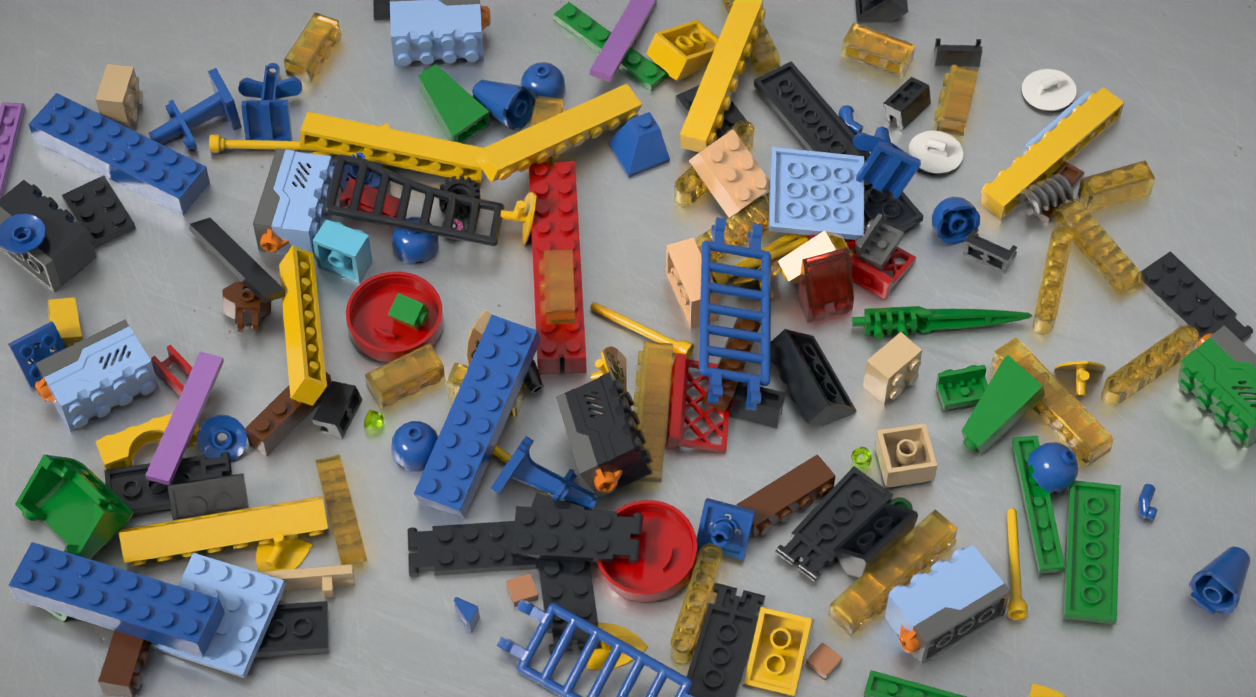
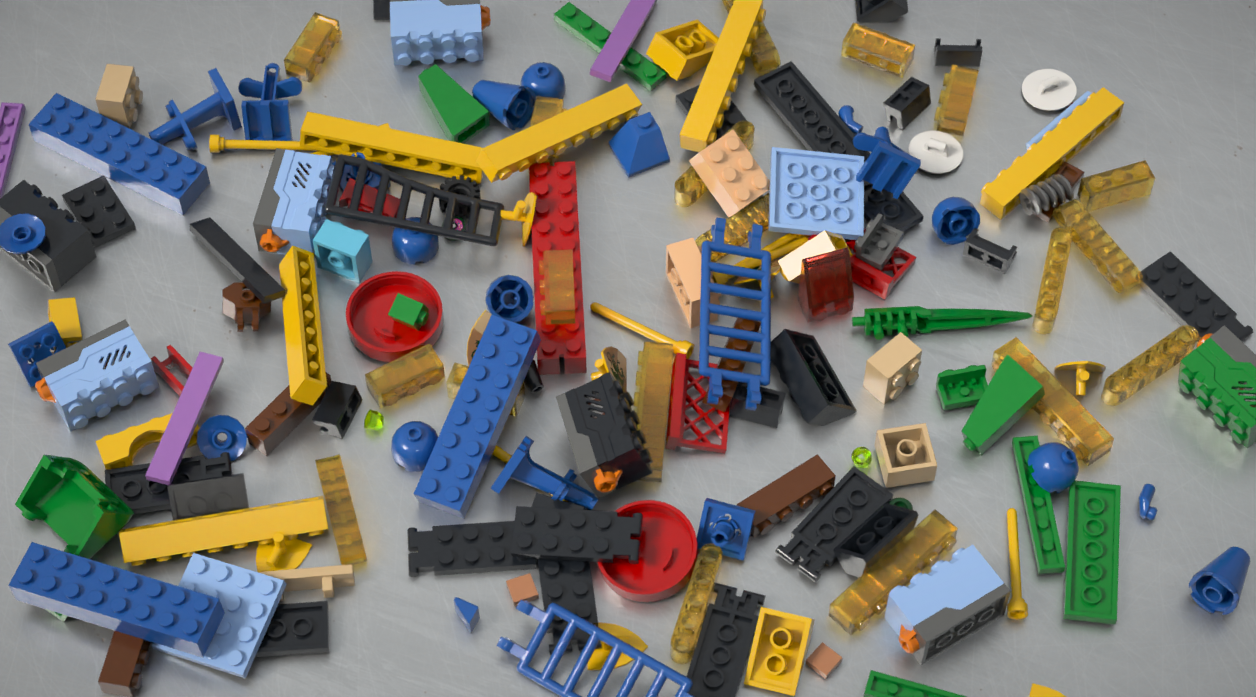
(509, 298): none -> blue cylinder

